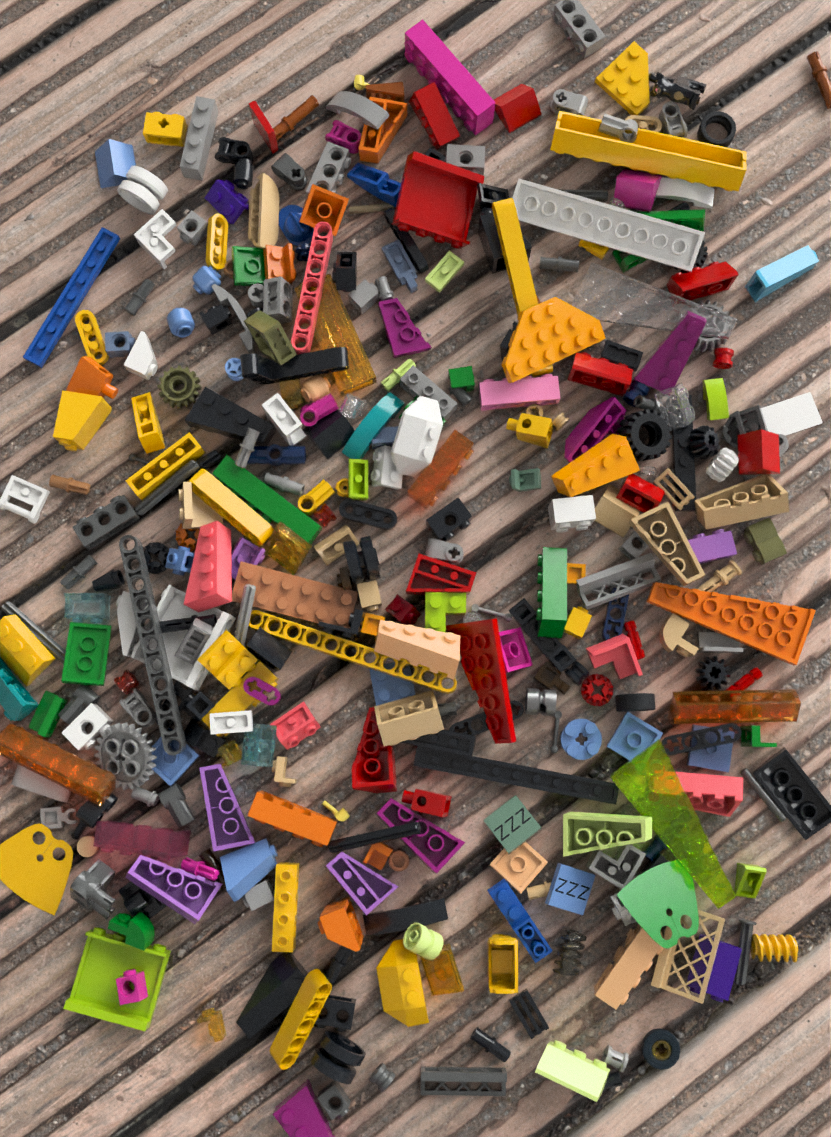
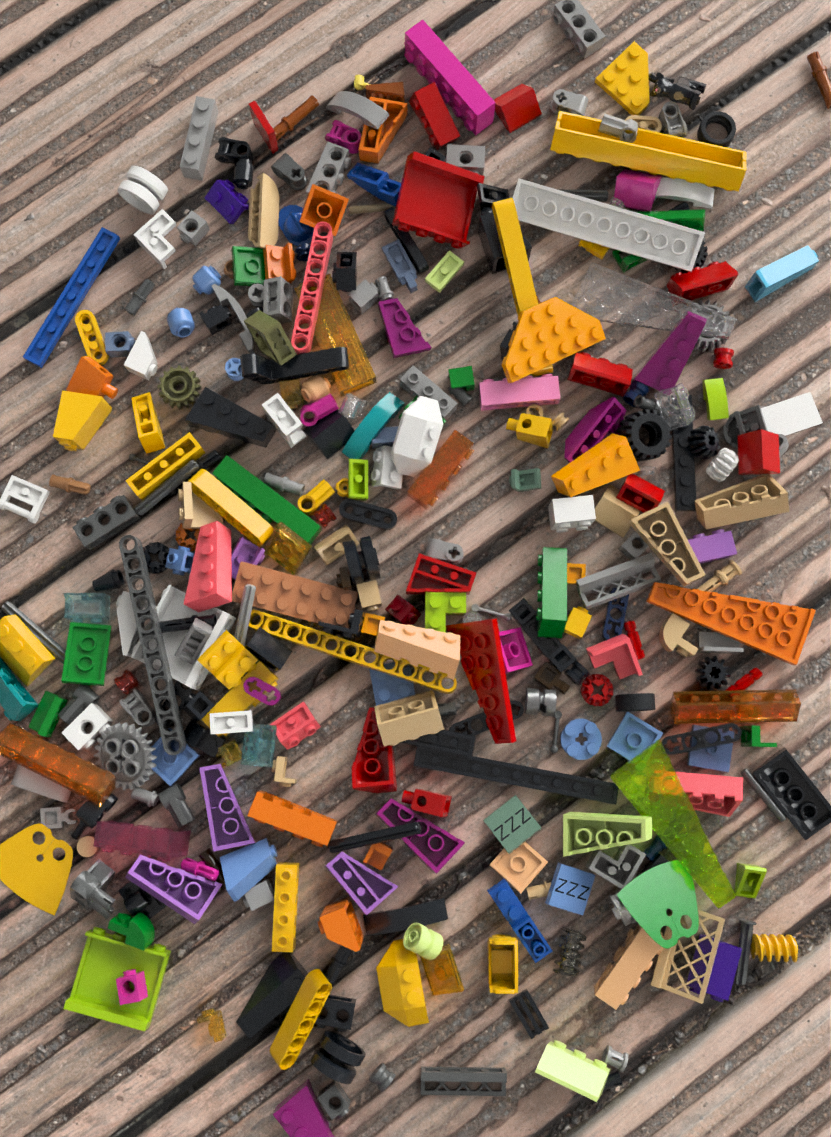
(78, 572): dark grey axle -> none
(114, 162): medium blue slope -> none
(165, 129): yellow brick -> none
(219, 236): yellow plate -> none
(247, 447): light grey axle -> none
(288, 455): dark blue piece -> none
(340, 815): light yellow hand -> none
(394, 378): yellowish green axle -> none
(398, 860): nougat tile -> none
(457, 511): black brick -> none
(490, 1044): black axle -> none
(559, 264): dark grey pin -> none
(622, 354): black plate -> none
(652, 1056): black bush -> none
(685, 500): tan tile -> none
(765, 541): olive brick -> none

